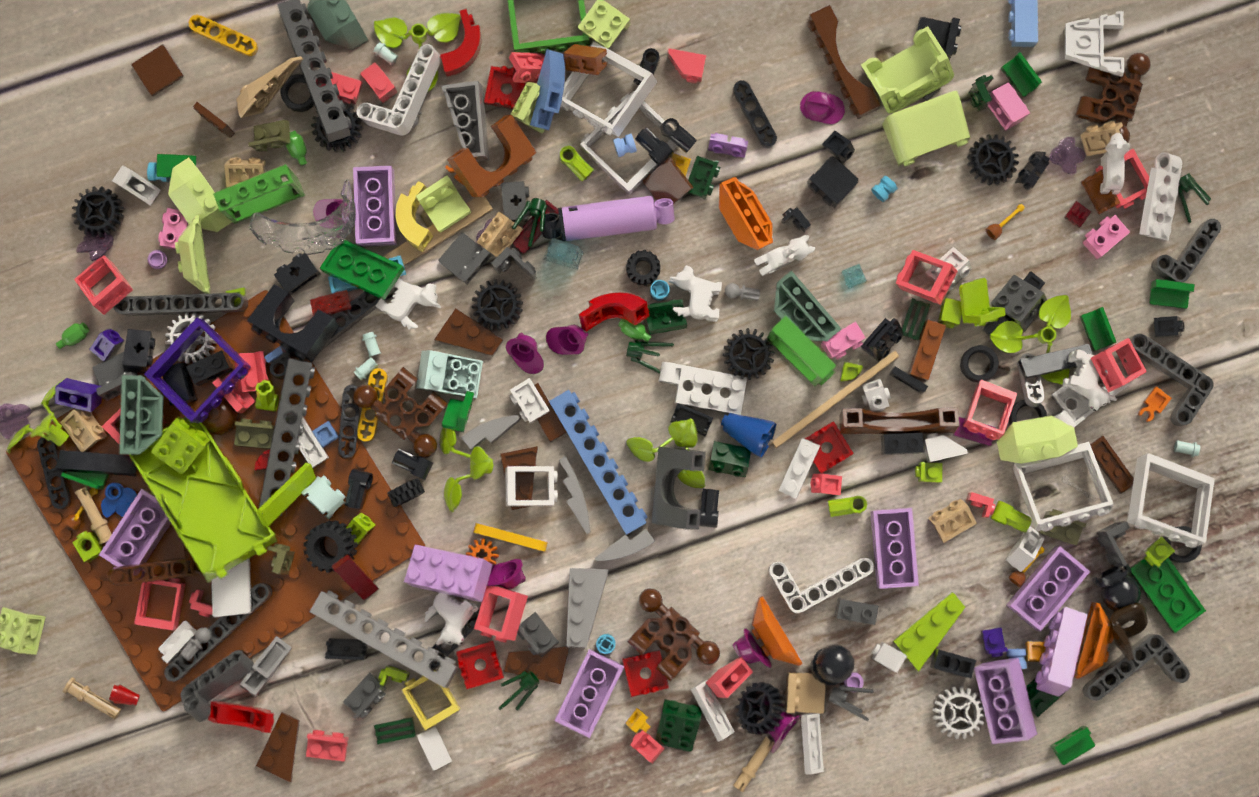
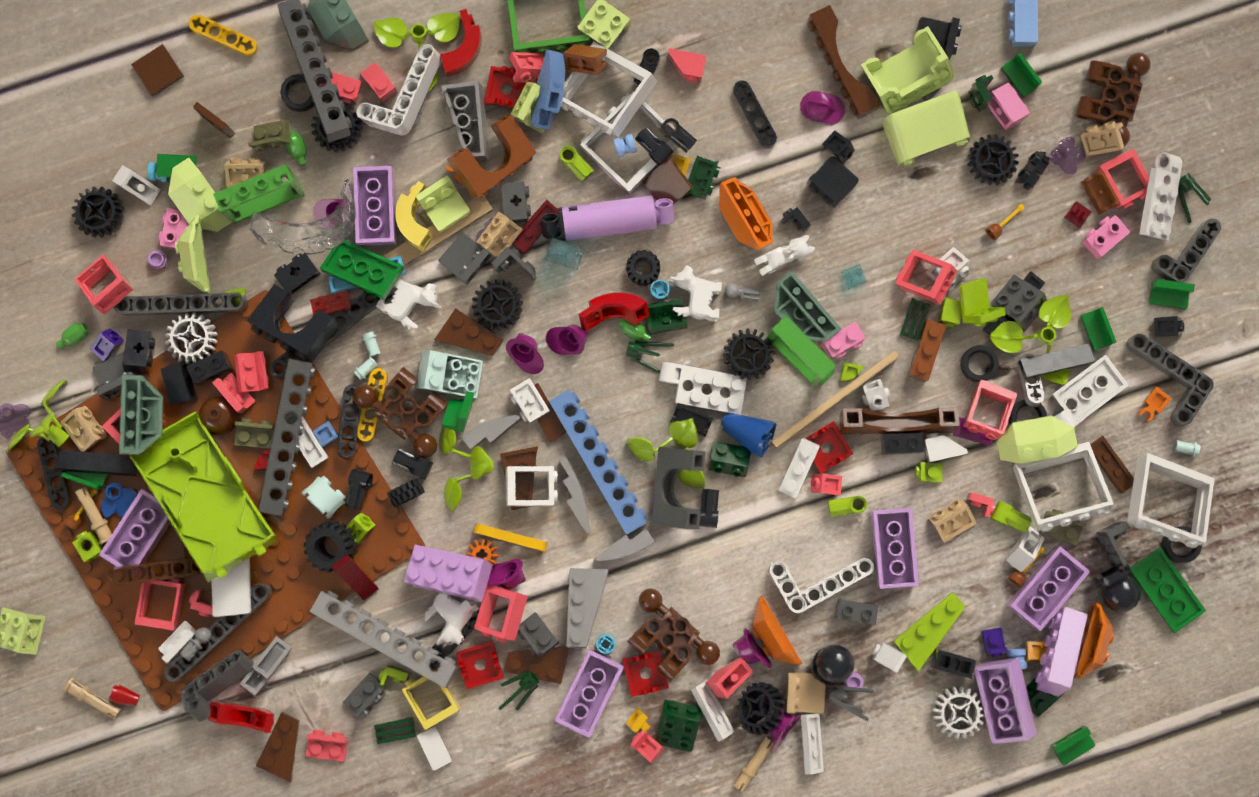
(77, 395): dark purple brick -> none
(96, 246): plate -> none
(173, 353): dark purple window -> none
(180, 445): lime bracket -> none
(259, 93): tan wedge -> none
(266, 396): lime piece -> none
(274, 354): medium blue tile -> none
(283, 561): olive bracket -> none
(286, 494): lime tile -> none
(346, 649): black hinge -> none
(385, 53): light aqua pin -> none
(537, 208): dark green plant -> none
(719, 144): medium lavender hinge -> none
(883, 338): black bracket -> none
(884, 188): medium azure wheel -> none
(908, 380): black tile -> none
(1085, 43): white wing -> none
(1086, 380): white animal -> none
(1106, 361): coral window -> none
(1114, 165): white animal -> none
(1133, 612): dark brown piece -> none
(1133, 665): dark grey beam -> none
(1158, 552): lime bracket -> none

